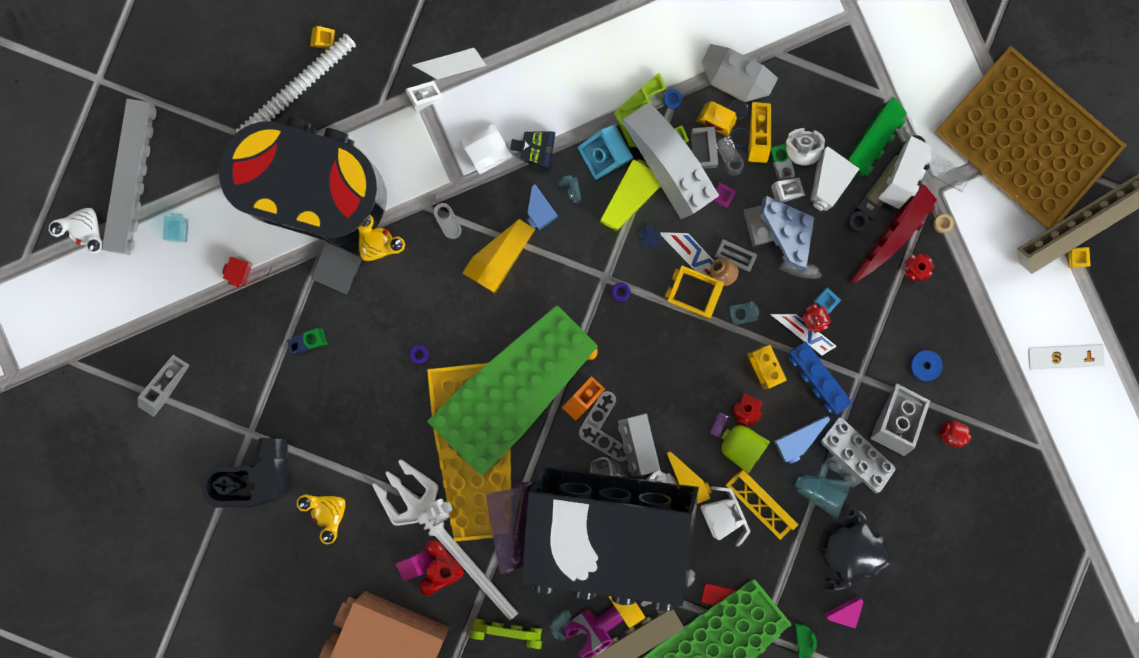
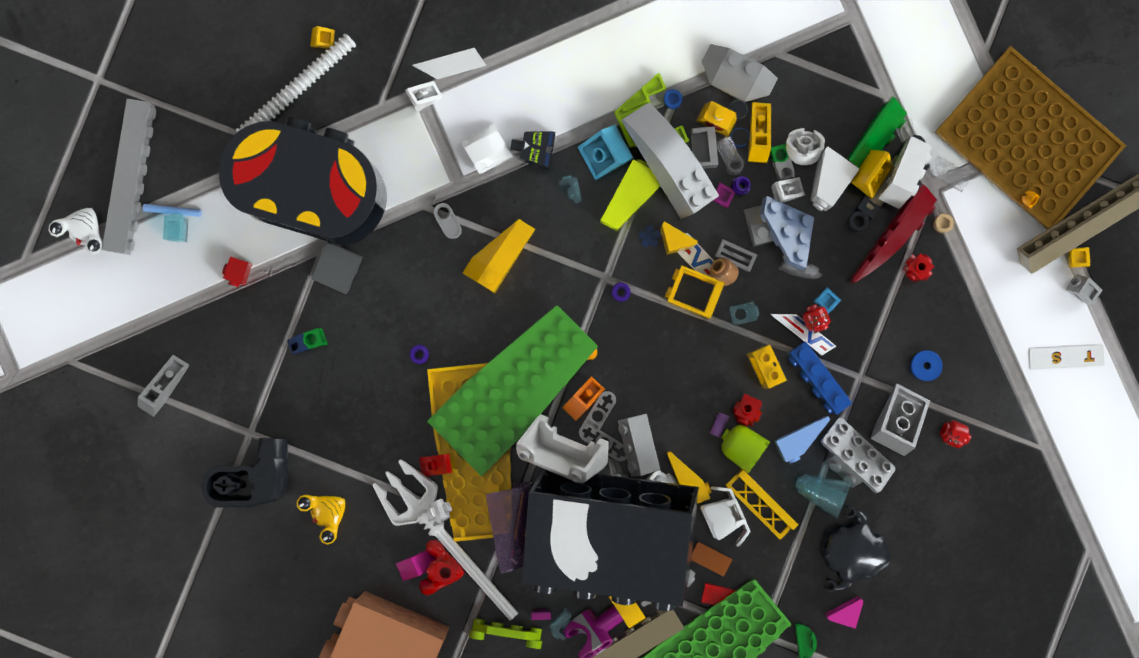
(169, 209): none -> light blue bar
(377, 242): yellow head -> none
(435, 465): none -> red plate
(539, 210): medium blue slope -> none
(541, 614): none -> magenta tile
(559, 454): none -> white windscreen
(675, 240): none -> yellow slope
(710, 558): none -> dark orange tile
(744, 182): none -> dark purple plate
(873, 172): none -> yellow slope
(1030, 198): none -> light orange hinge
(1084, 289): none -> light grey bracket

